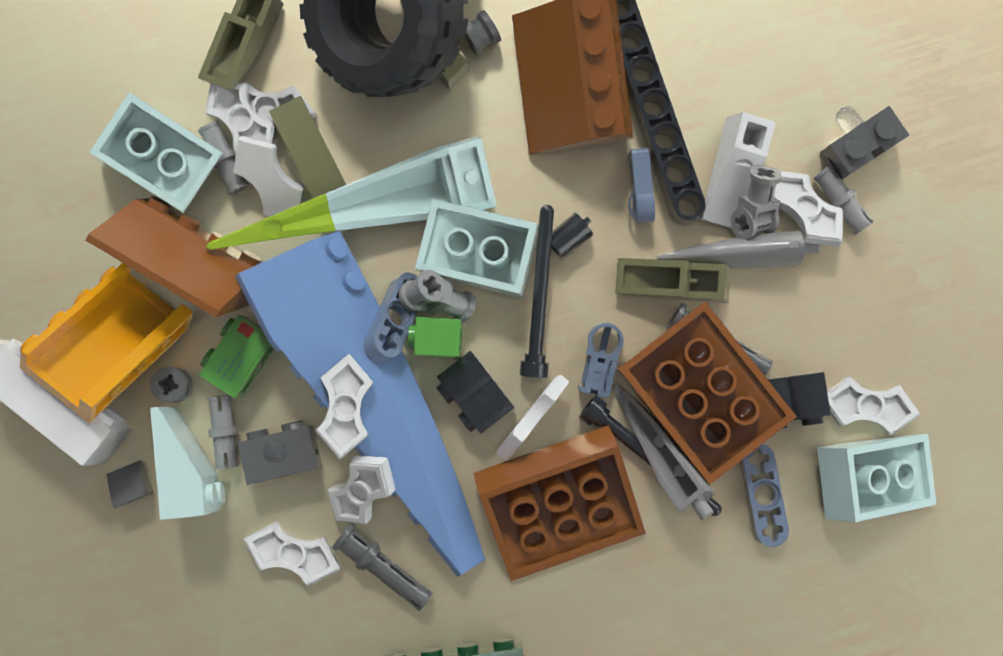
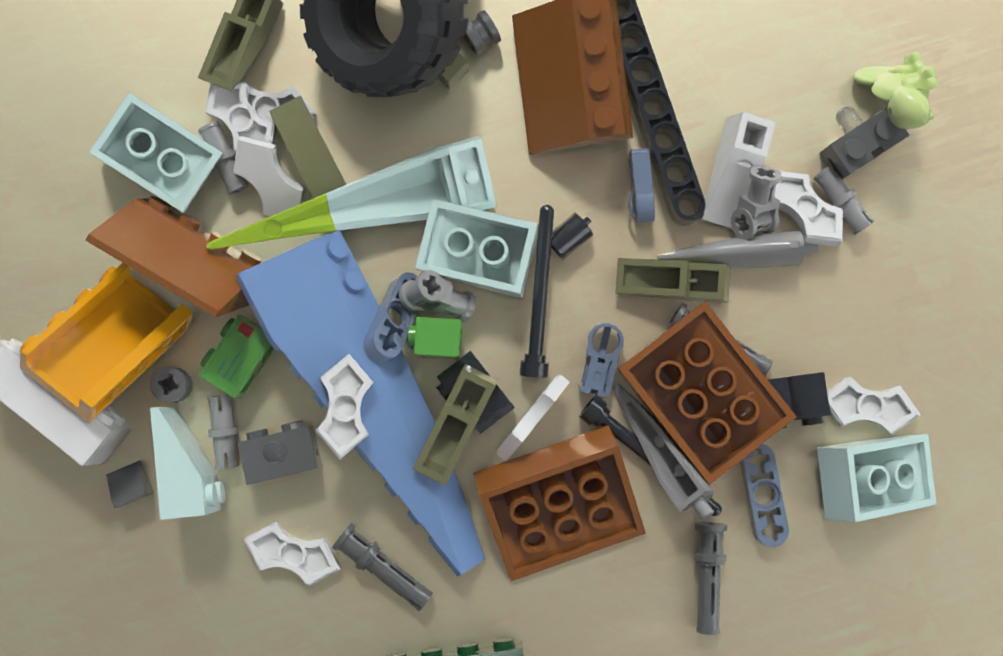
(368, 480): white tile -> none
(455, 424): none -> olive slope
(710, 559): none -> dark grey pin
(903, 89): none -> yellowish green animal

